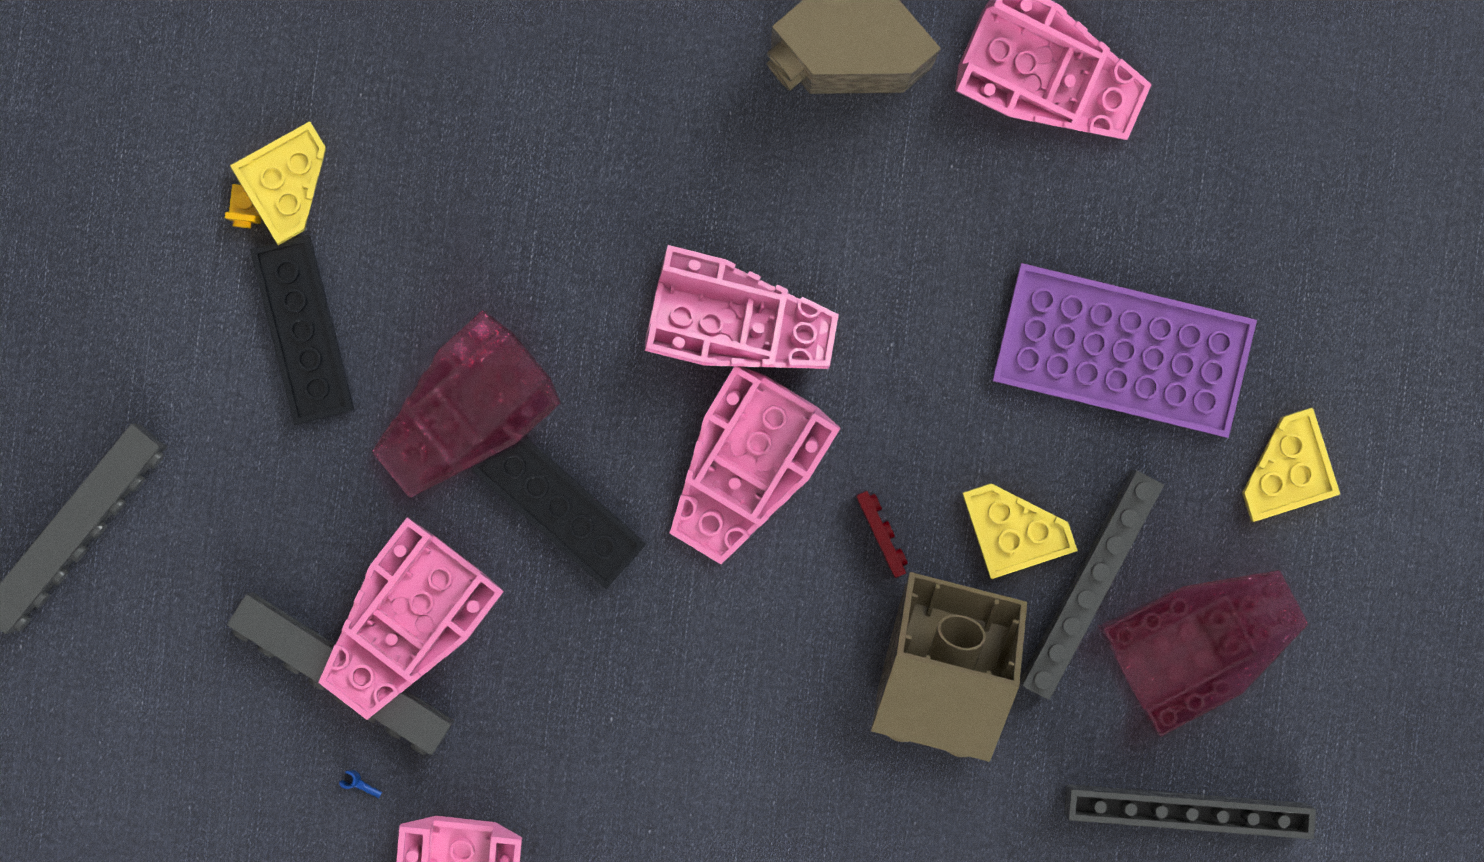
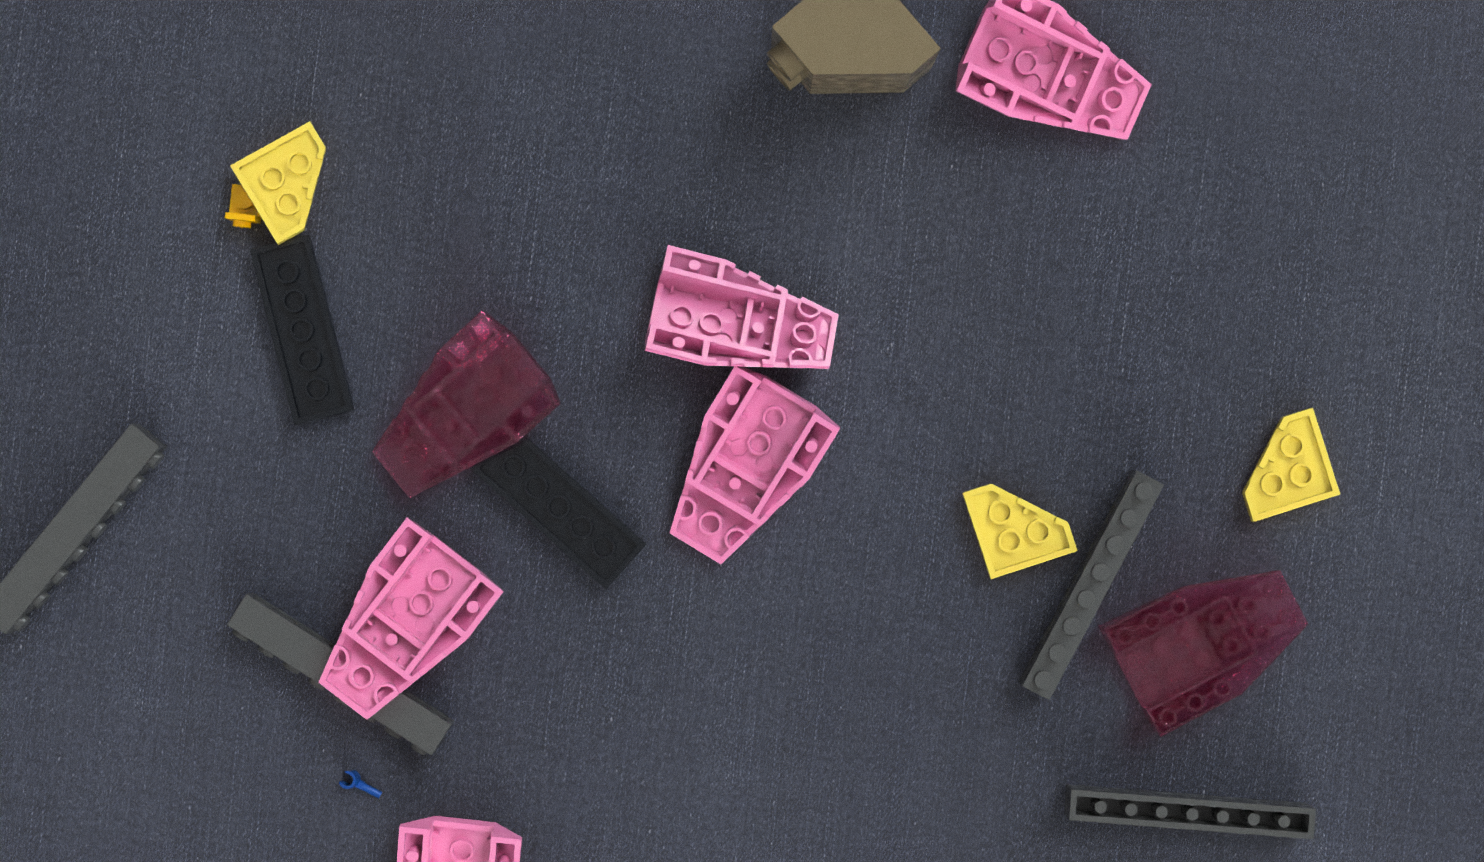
(882, 533): dark red plate -> none
(951, 667): dark tan slope -> none
(1124, 350): medium lavender plate -> none

